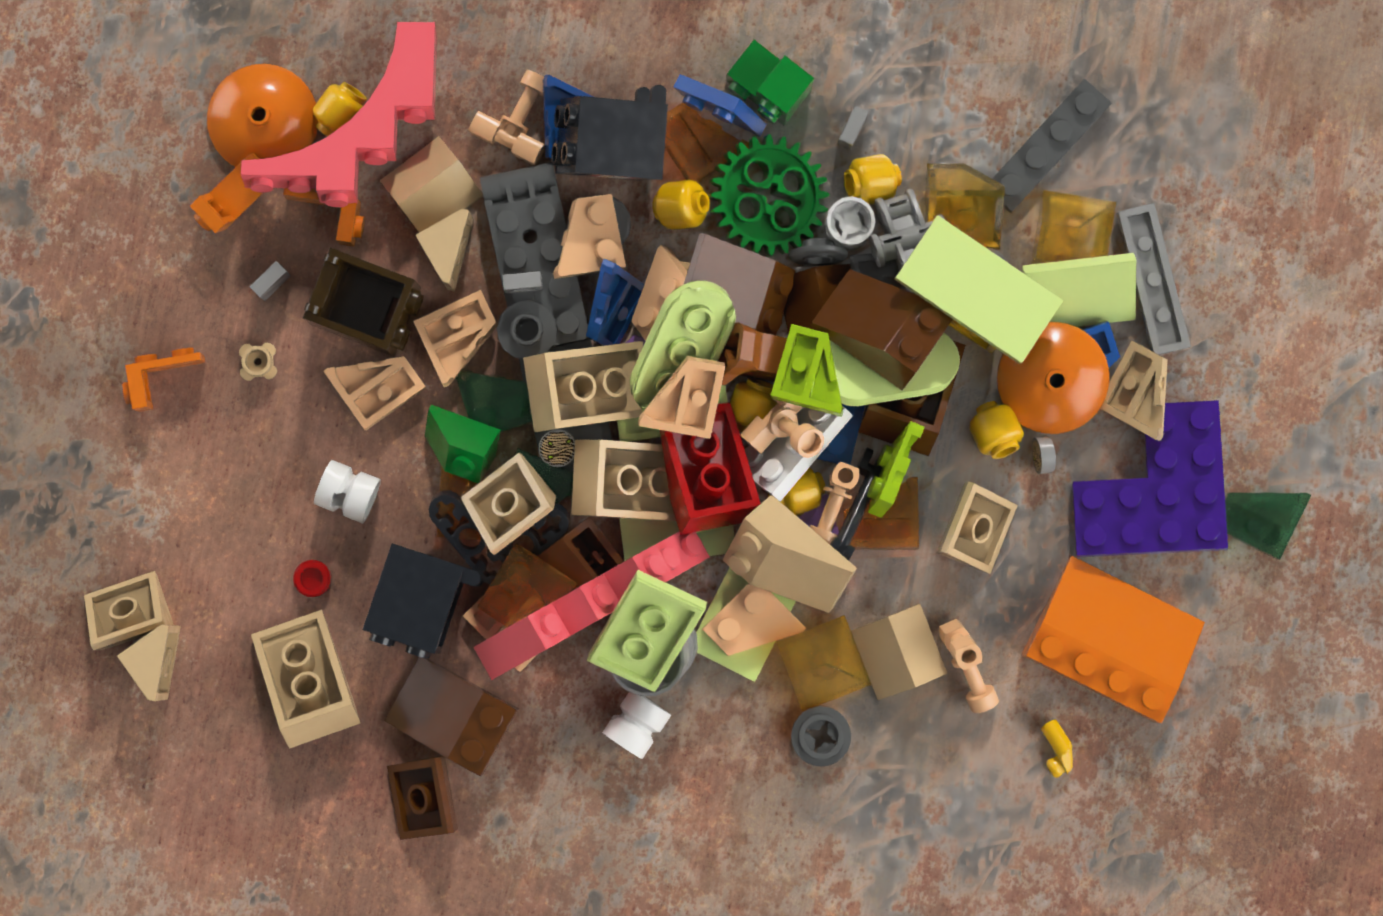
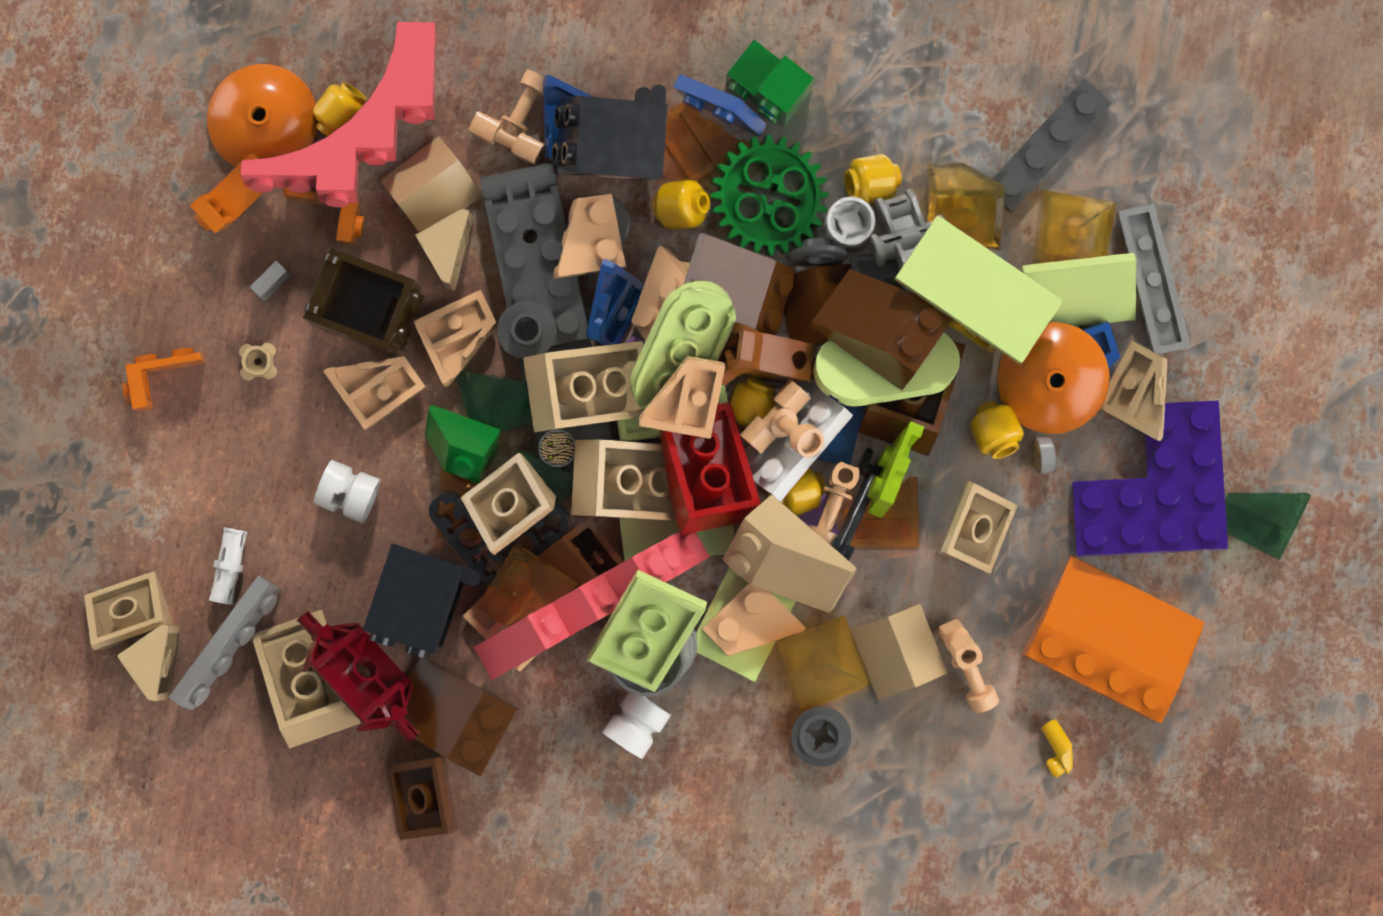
(228, 566): none -> white pin
(232, 634): none -> light grey plate
(312, 578): red tile -> none
(373, 700): none -> dark red plate
(522, 282): light grey tile -> none
(808, 372): lime wing -> none
(852, 128): light grey tile -> none

